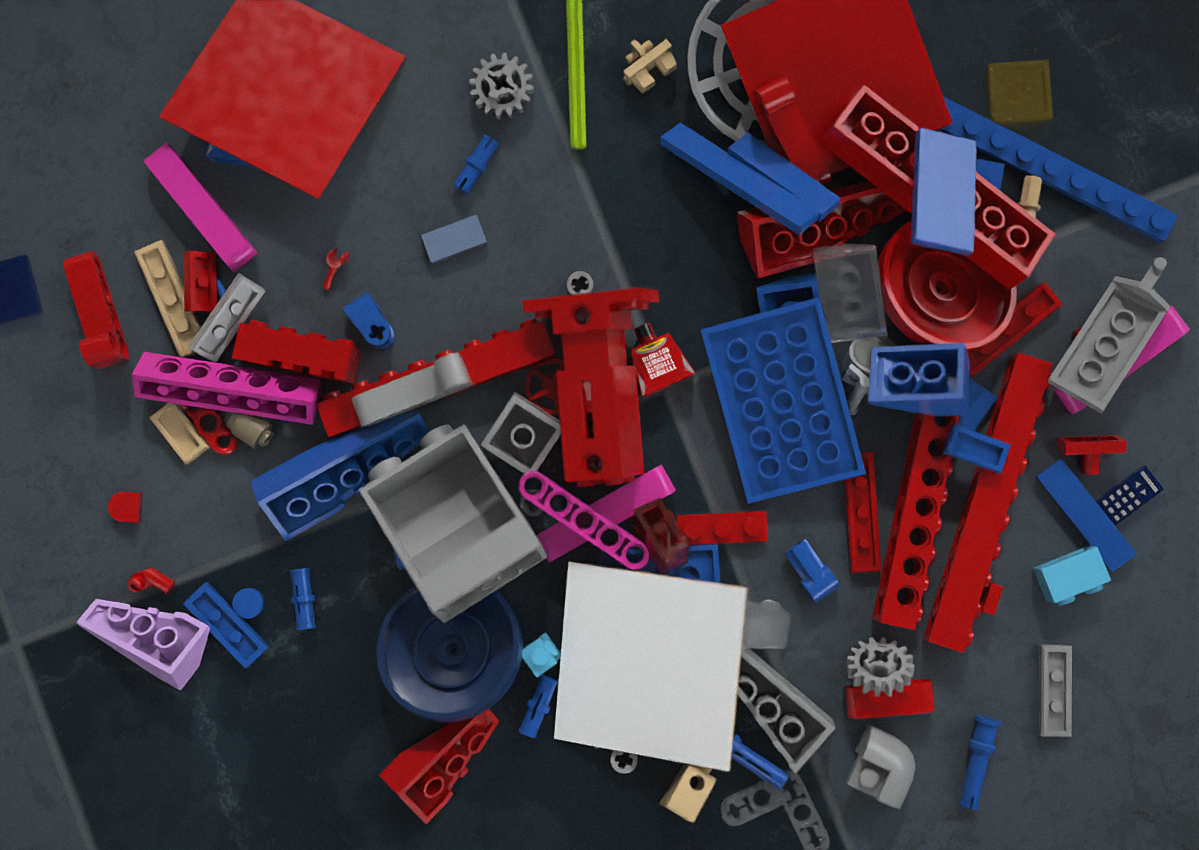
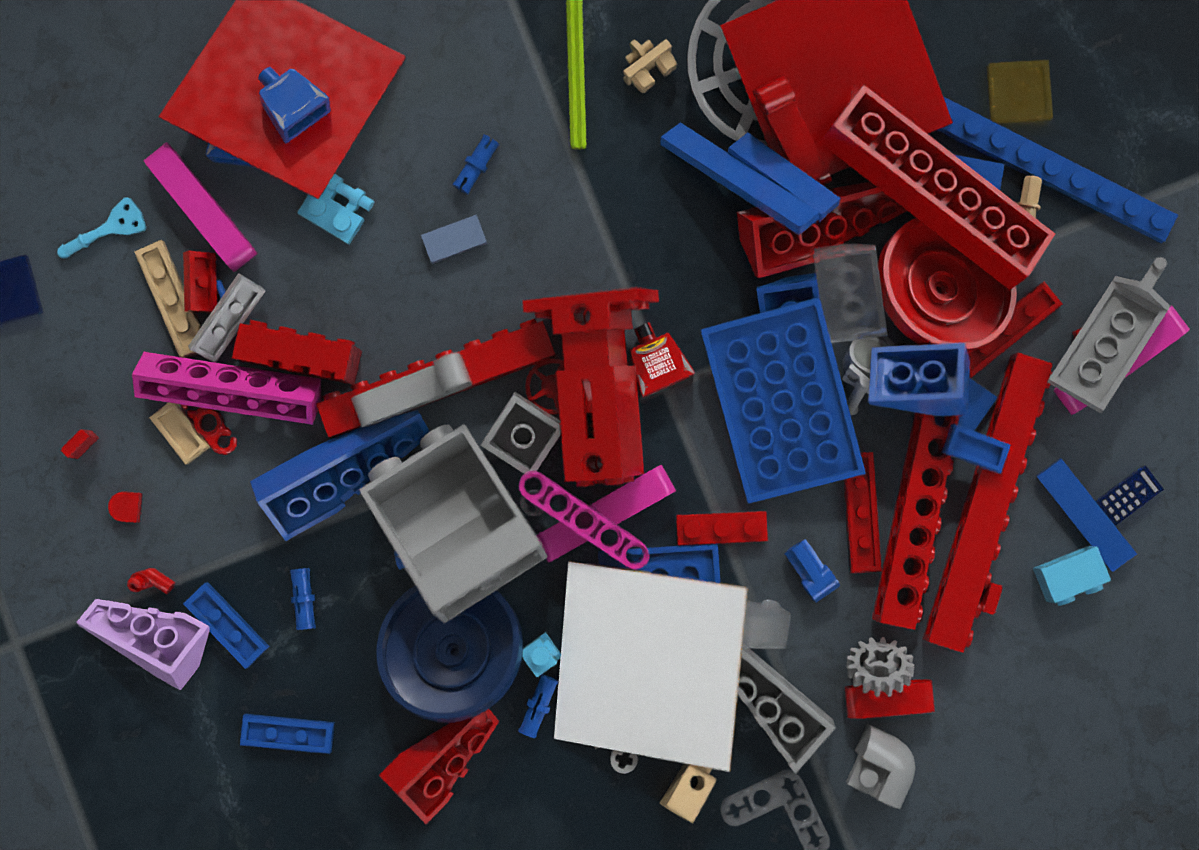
(79, 444): none -> red tile
(96, 311): red beam -> none
(112, 226): none -> medium azure piece
(248, 603): blue tile -> none
(251, 429): dark tan brick -> none
(287, 733): none -> blue tile
(291, 102): none -> blue torso
(334, 217): none -> medium azure plate
(334, 263): red hand -> none
(368, 318): blue piece -> none
(507, 75): light grey gear -> none
(576, 276): light grey bush -> none
(661, 535): clear red brick -> none
(757, 764): blue pin -> none
(944, 192): tile -> none
(982, 746): blue pin -> none
(1055, 691): light grey tile -> none
(1091, 448): red tile -> none

